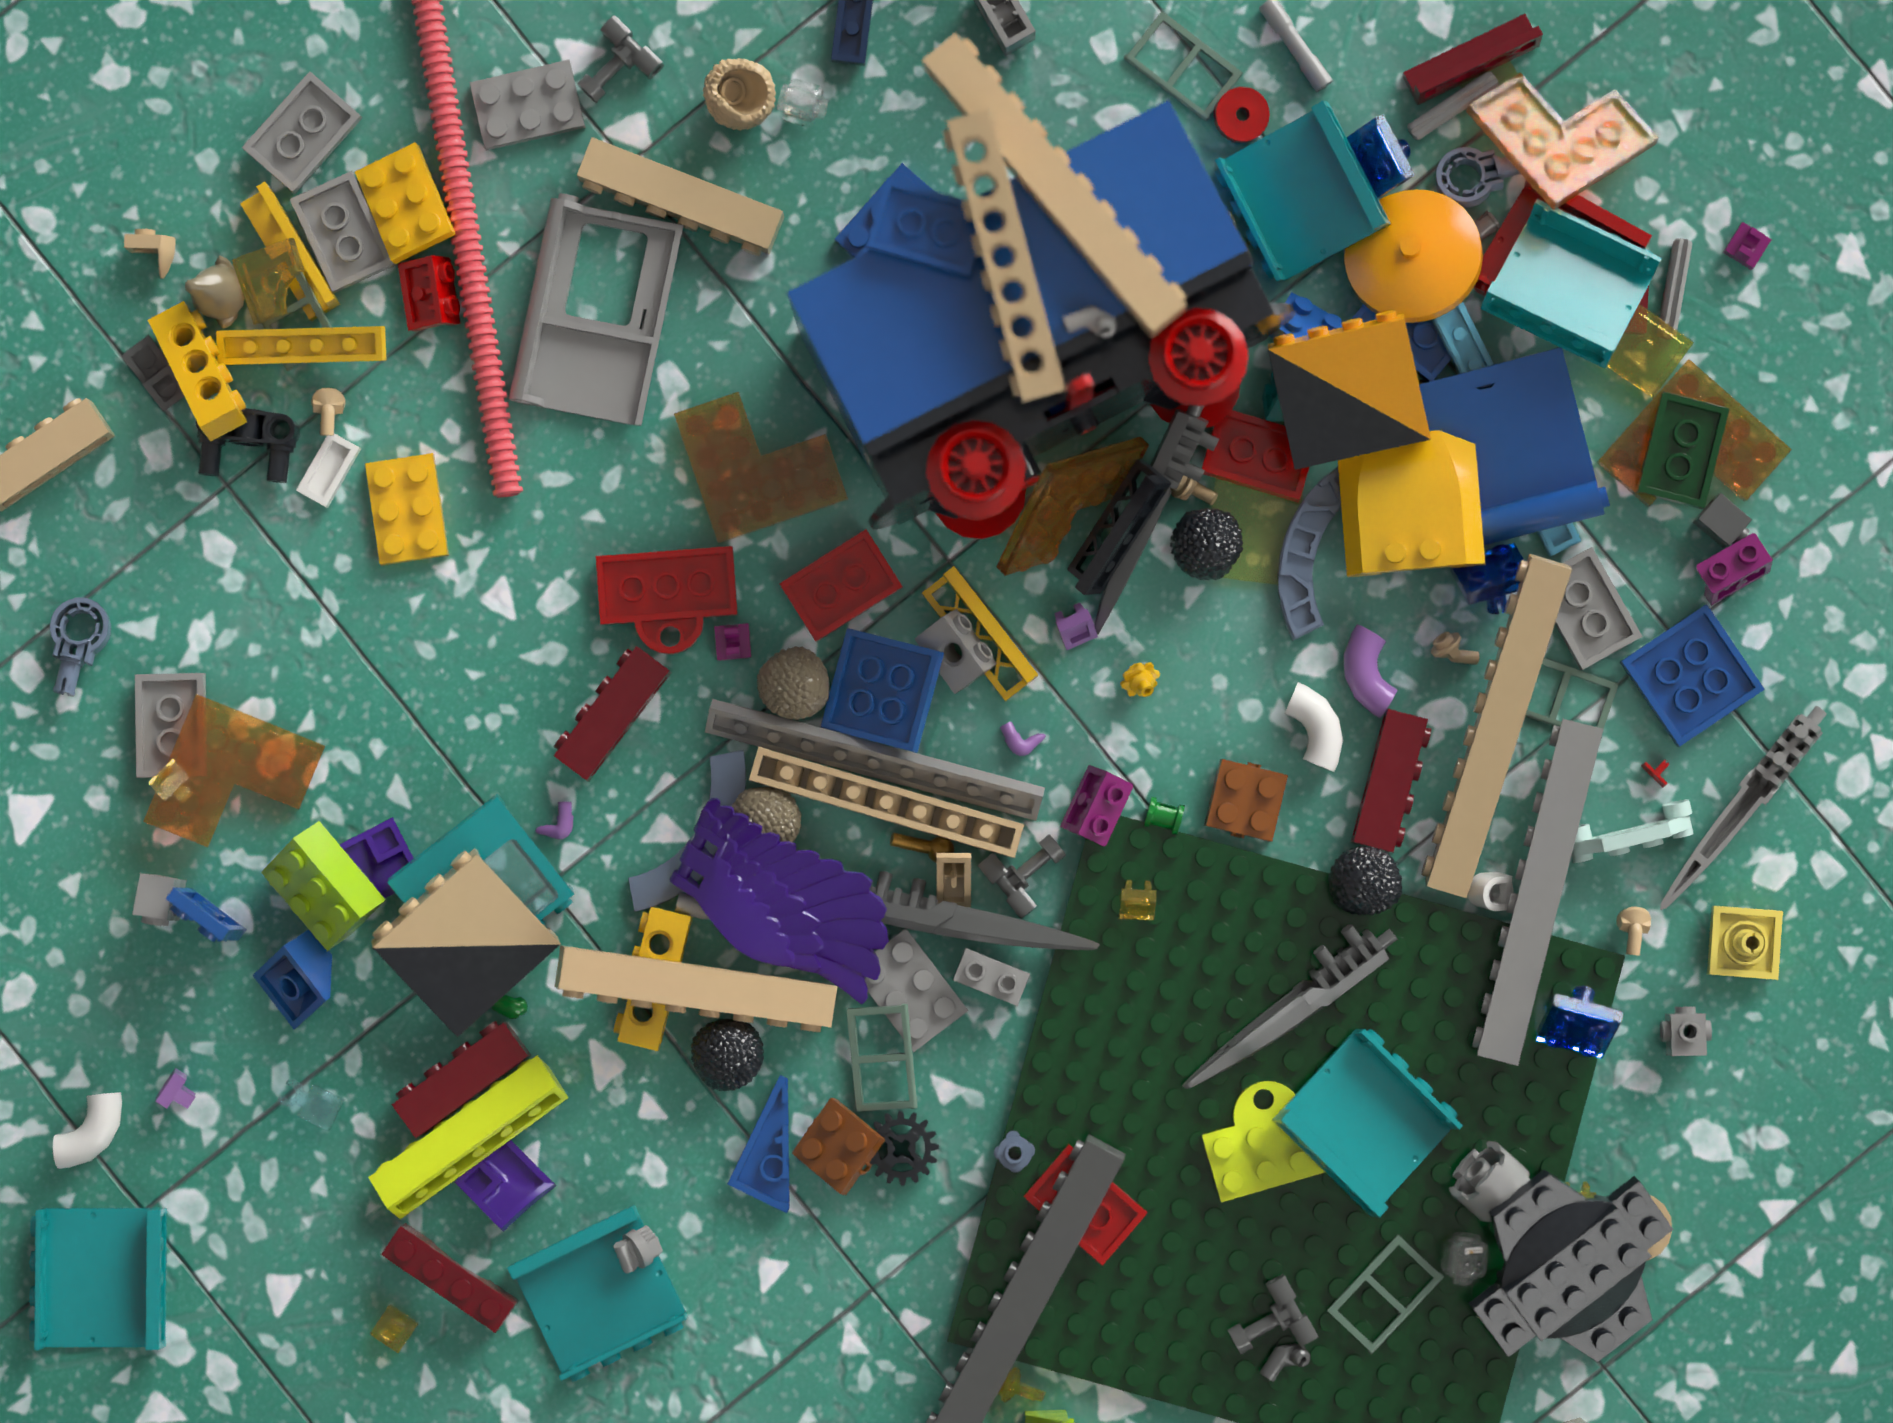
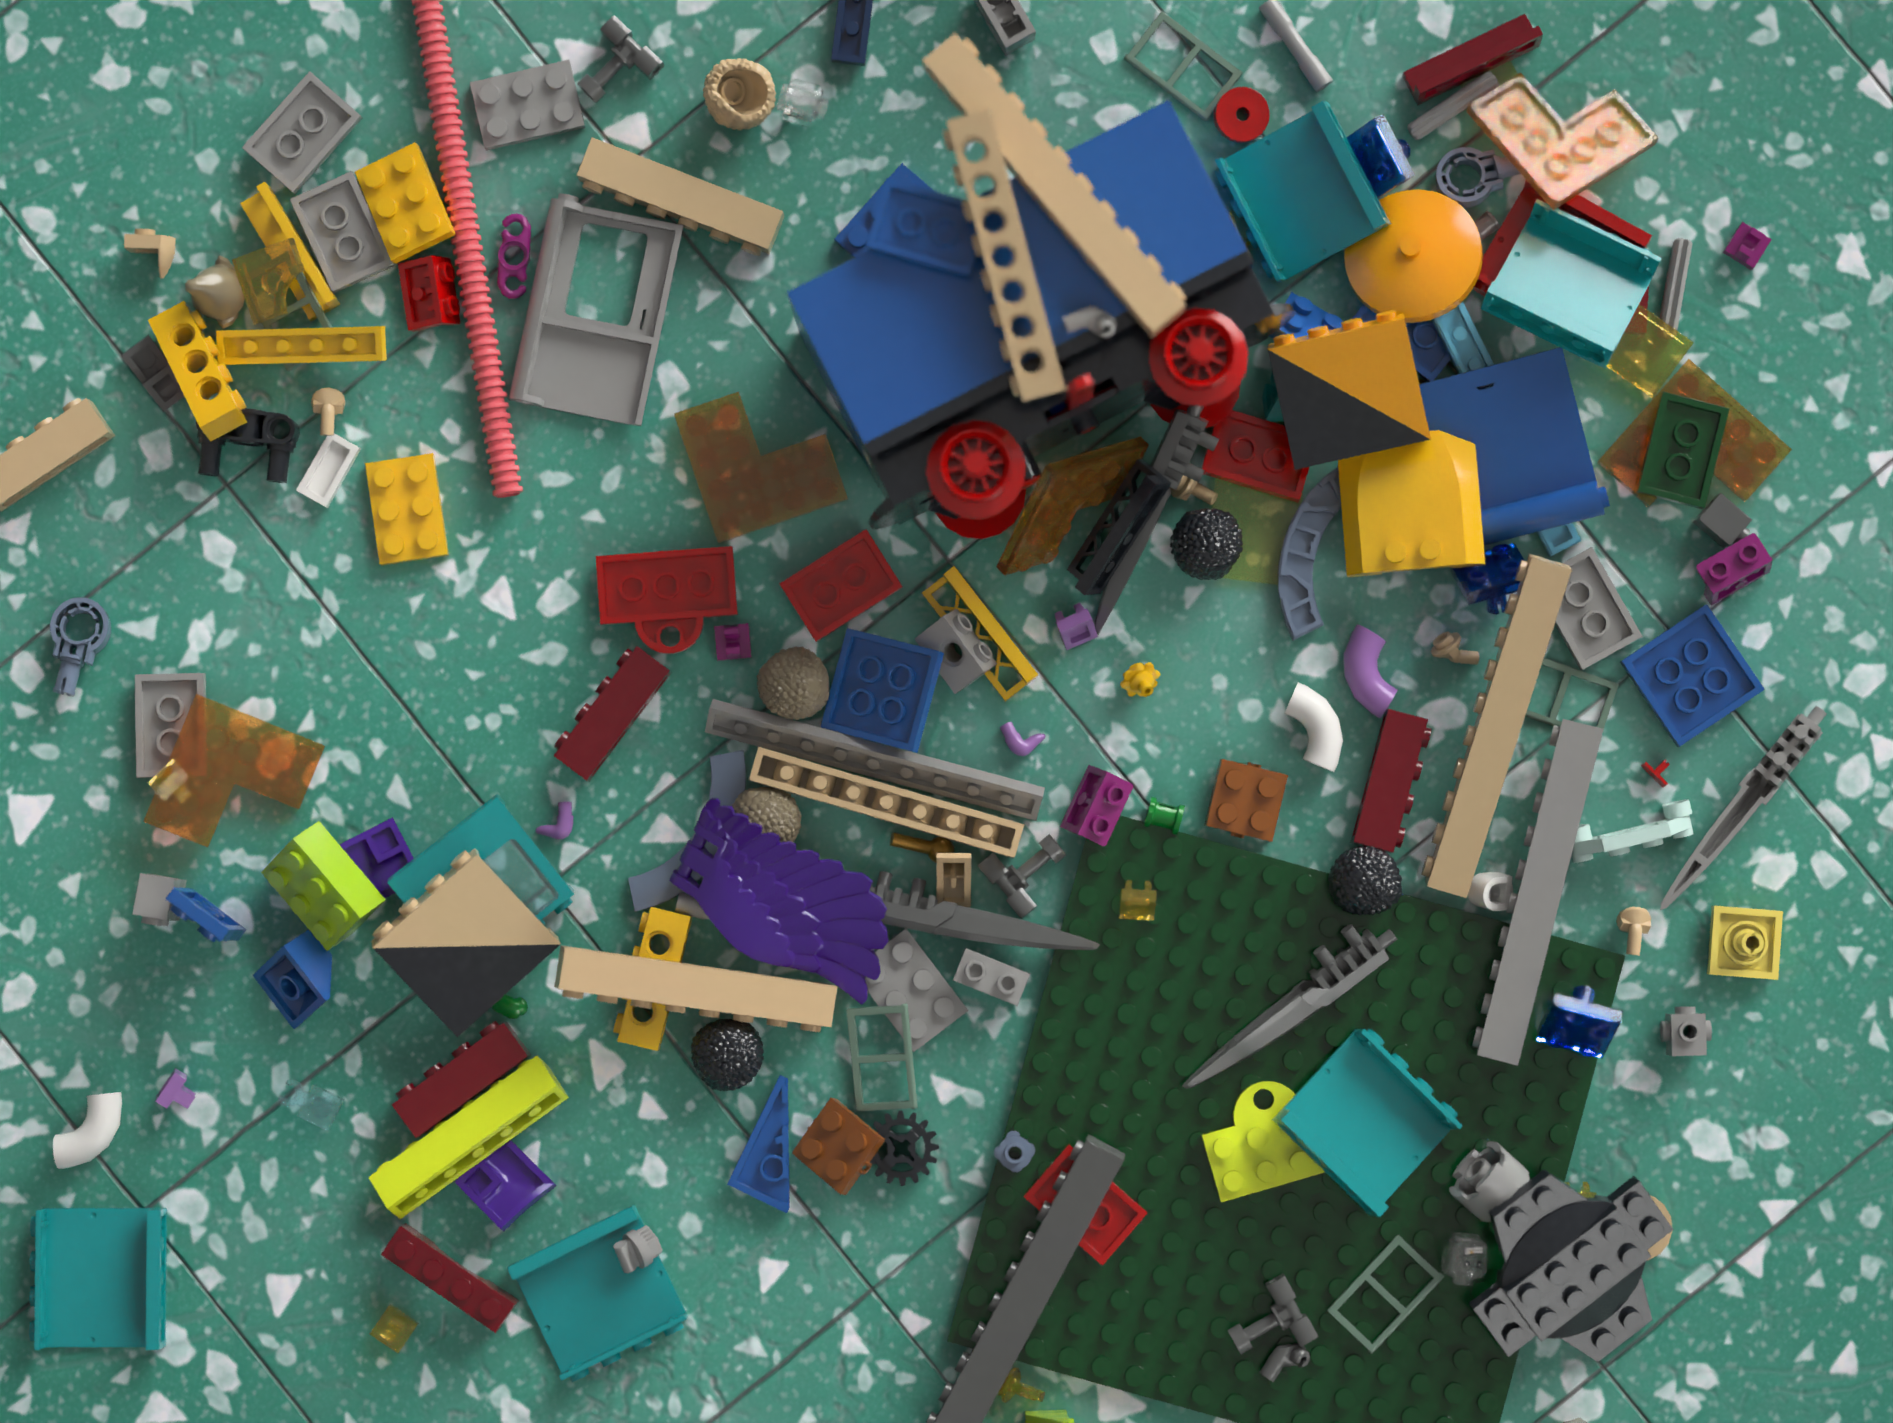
(521, 241): none -> magenta piece

